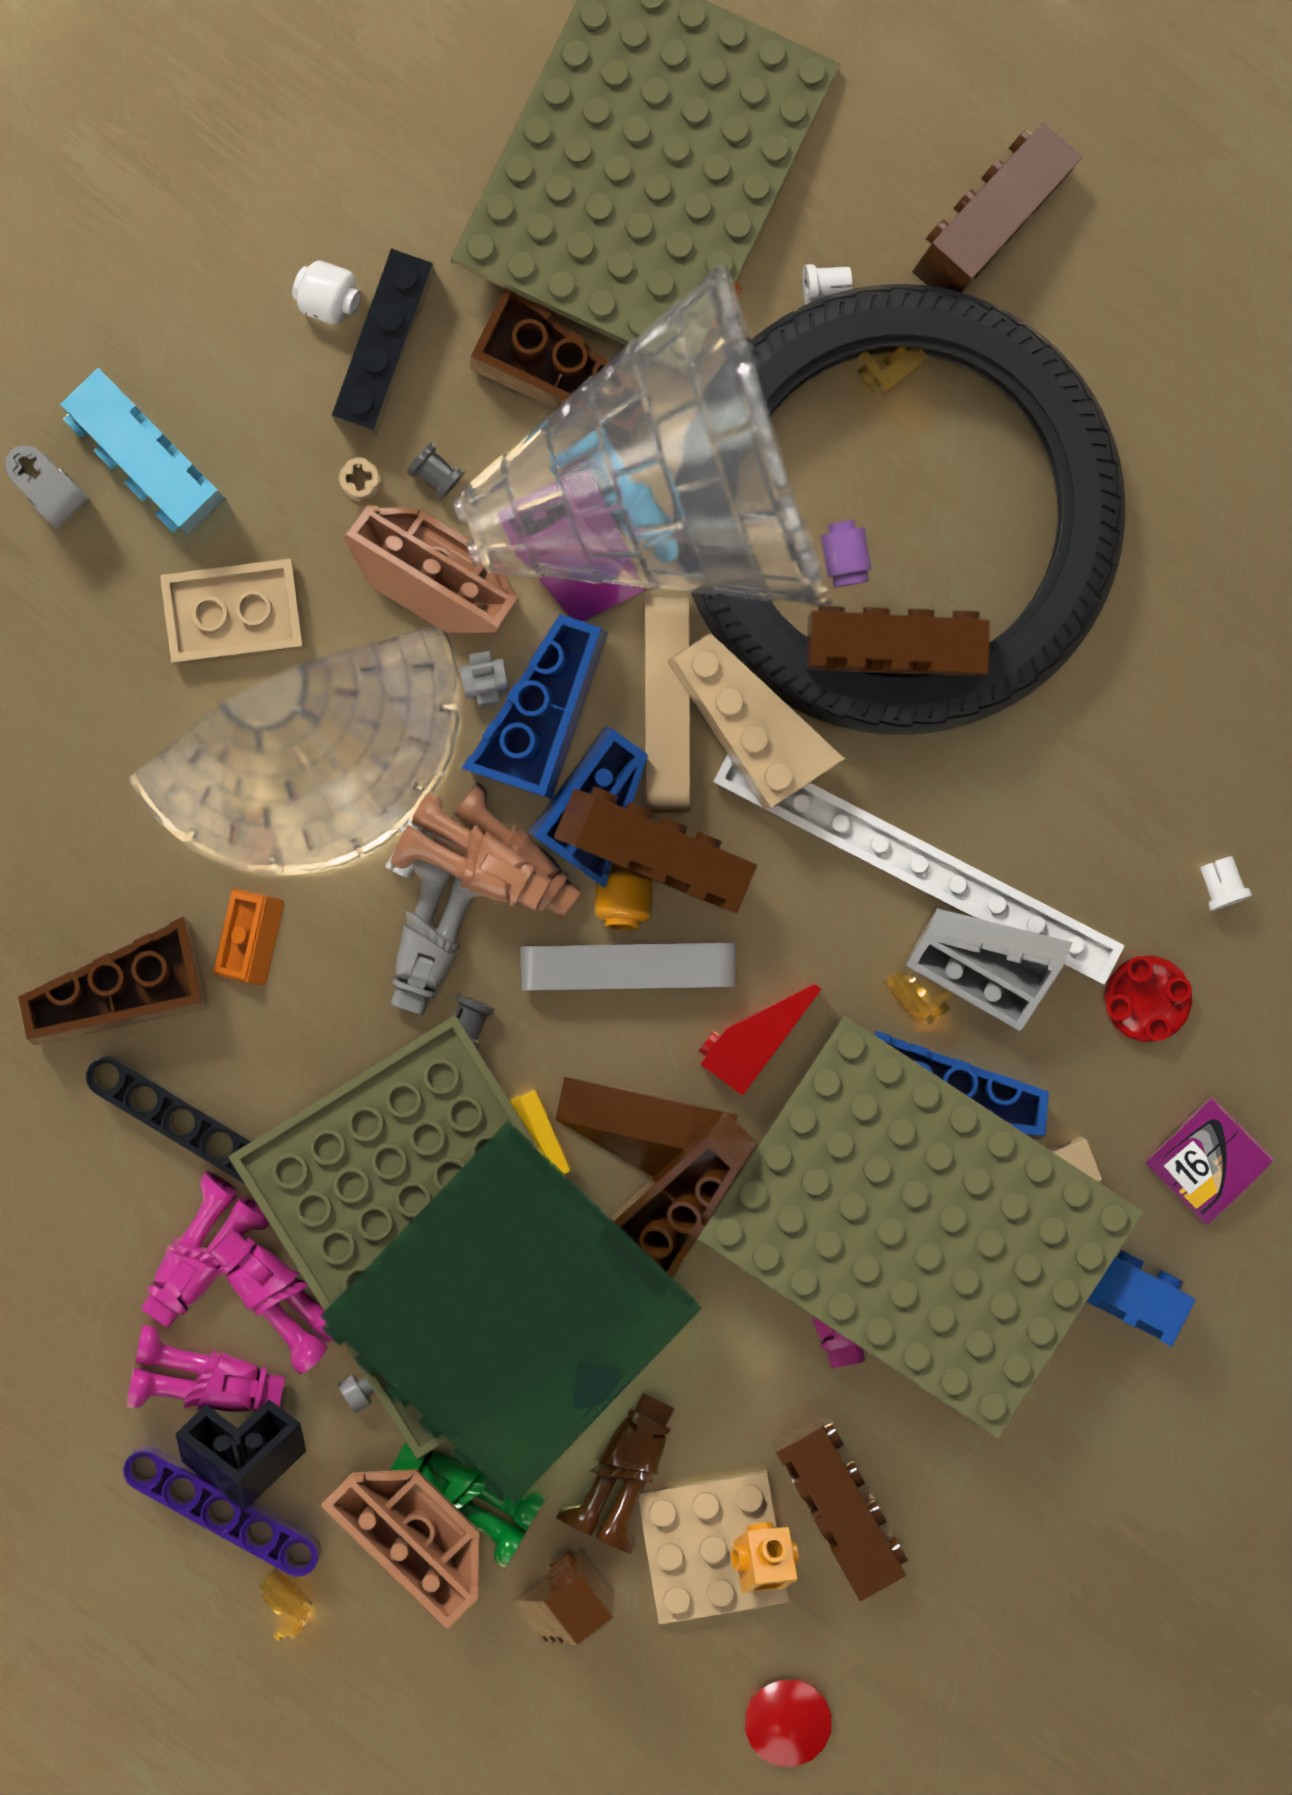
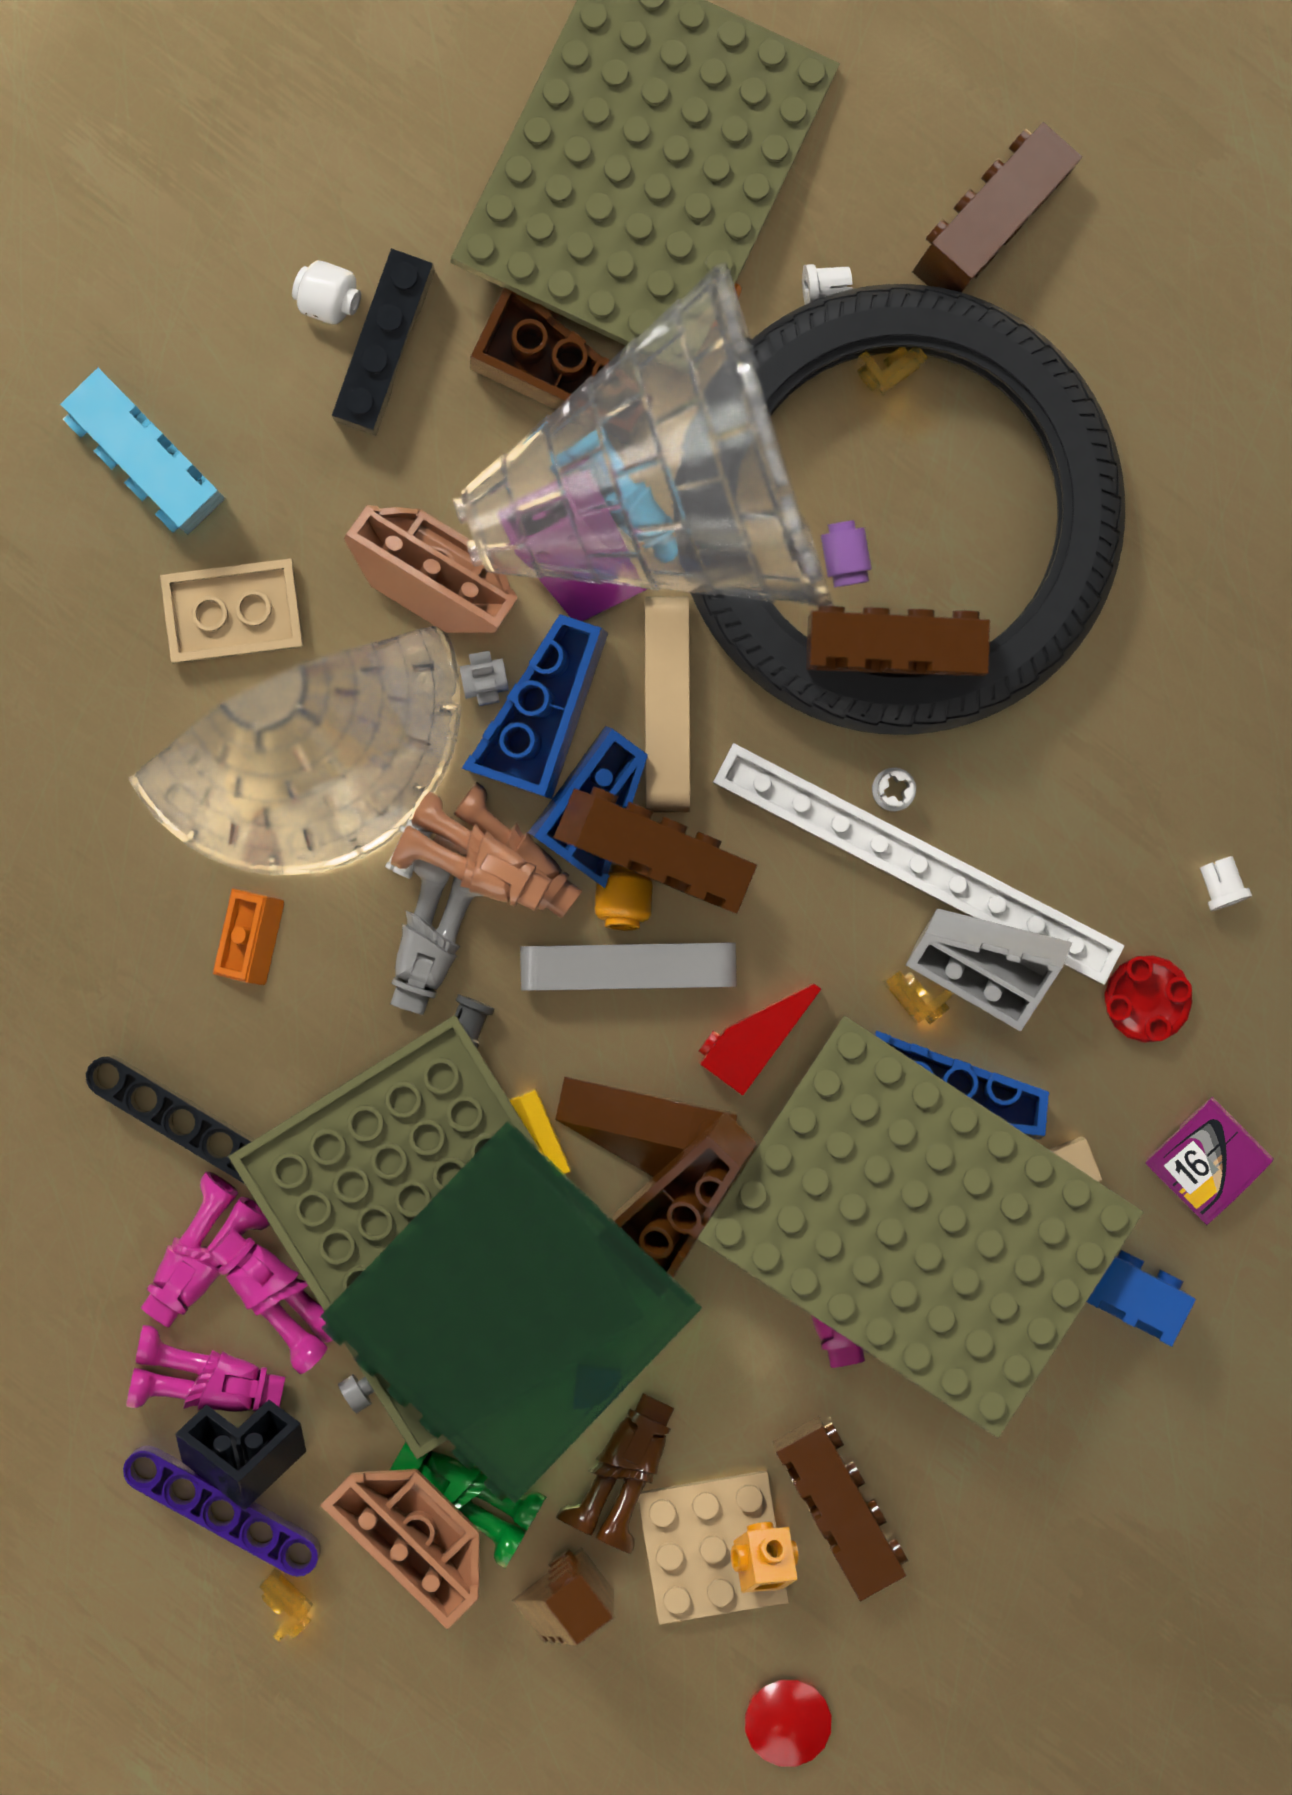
(51, 492): light grey piece -> none
(129, 986): reddish brown wedge -> none
(349, 472): tan bush -> none
(435, 471): dark grey bush -> none
(755, 726): tan wedge -> none
(881, 783): none -> white bush

